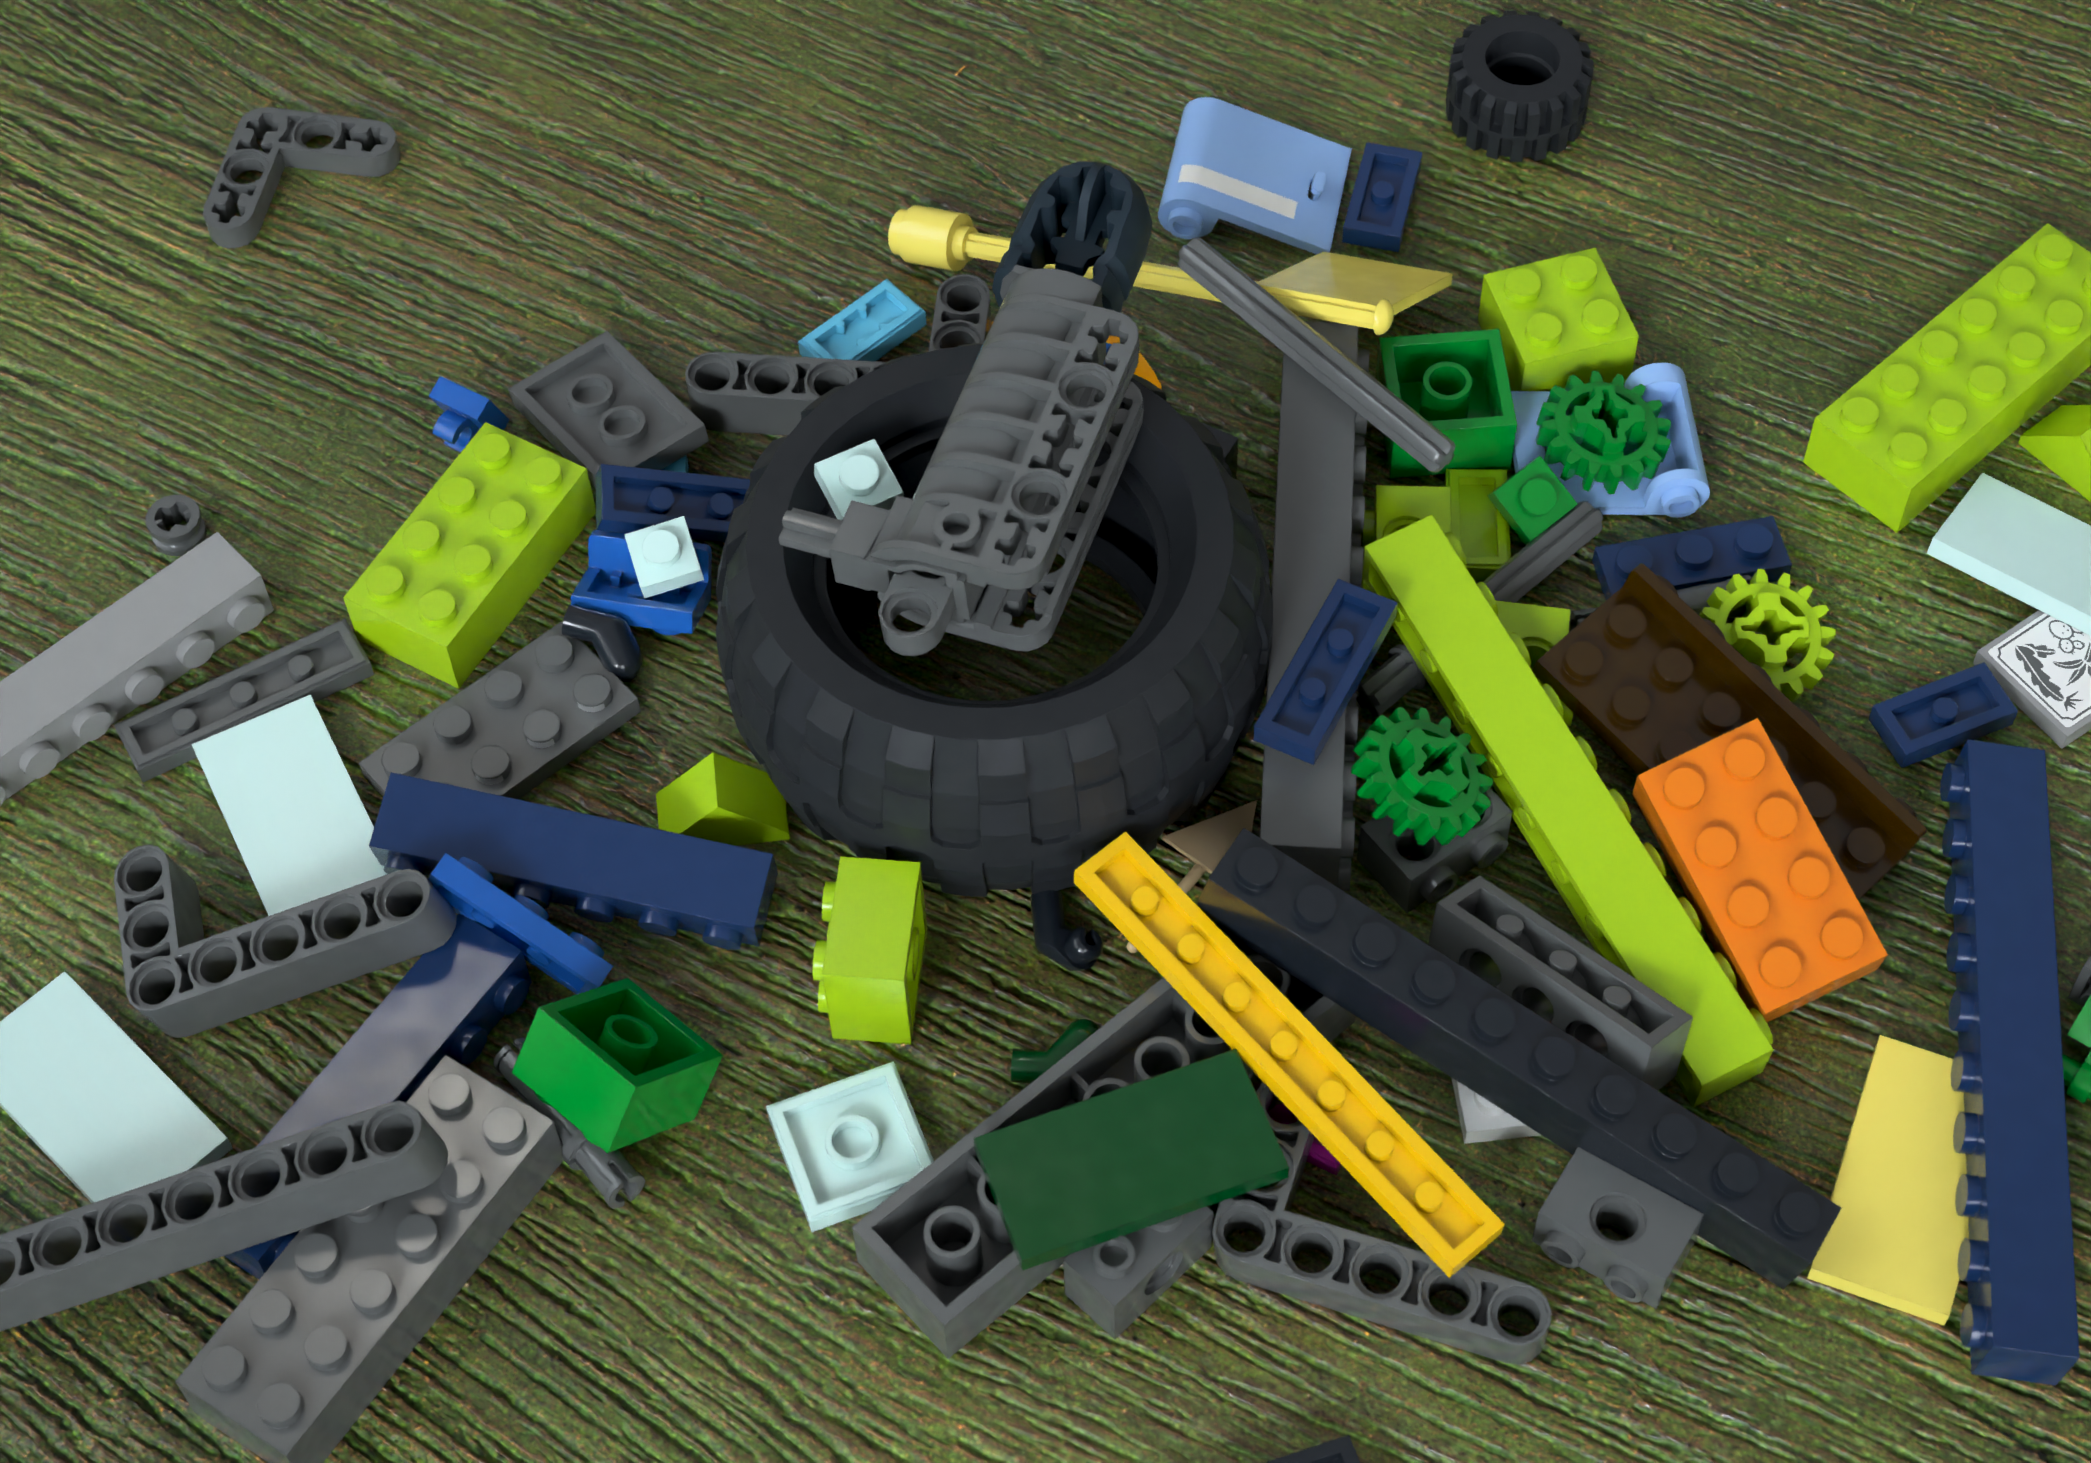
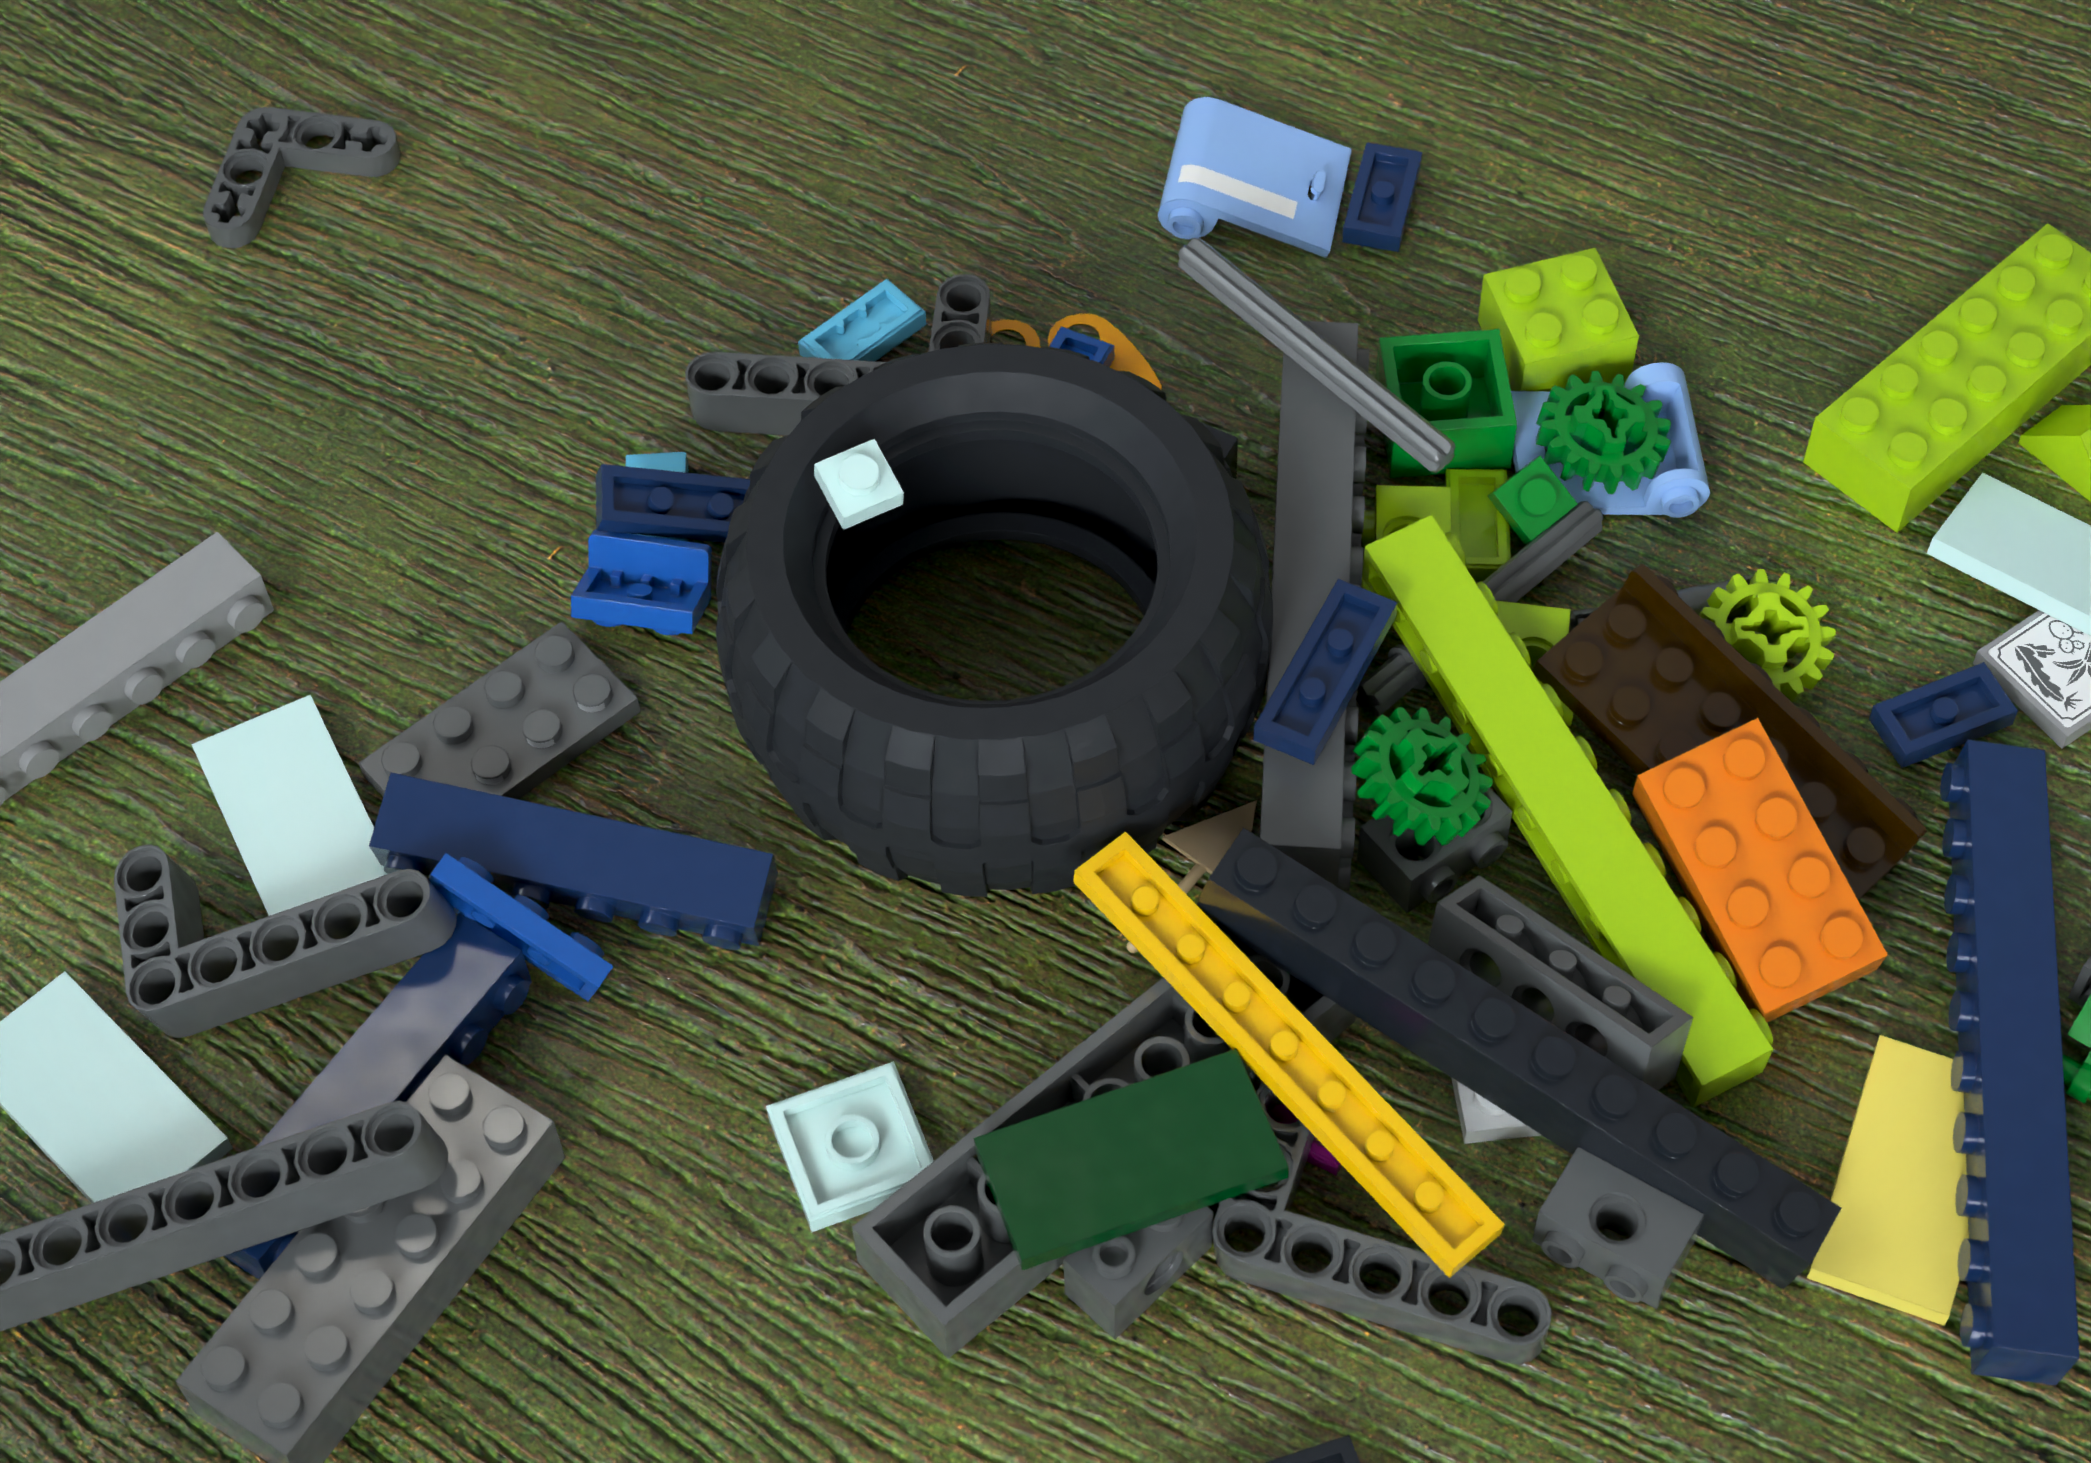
(171, 511): dark grey bush -> none
(310, 666): dark grey tile -> none
(463, 413): blue tile -> none
(471, 555): lime brick -> none
(605, 1170): dark grey pin -> none
(607, 410): dark grey plate -> none
(610, 637): black arm -> none
(616, 1064): green brick -> none
(664, 557): light aqua plate -> none
(724, 804): lime slope -> none
(872, 950): lime brick -> none
(1017, 438): dark grey piece -> none
(1030, 1064): dark green arm -> none
(1057, 940): black arm -> none
(1320, 287): light yellow flag -> none
(1519, 85): black tyre -> none
(1697, 555): dark blue plate -> none

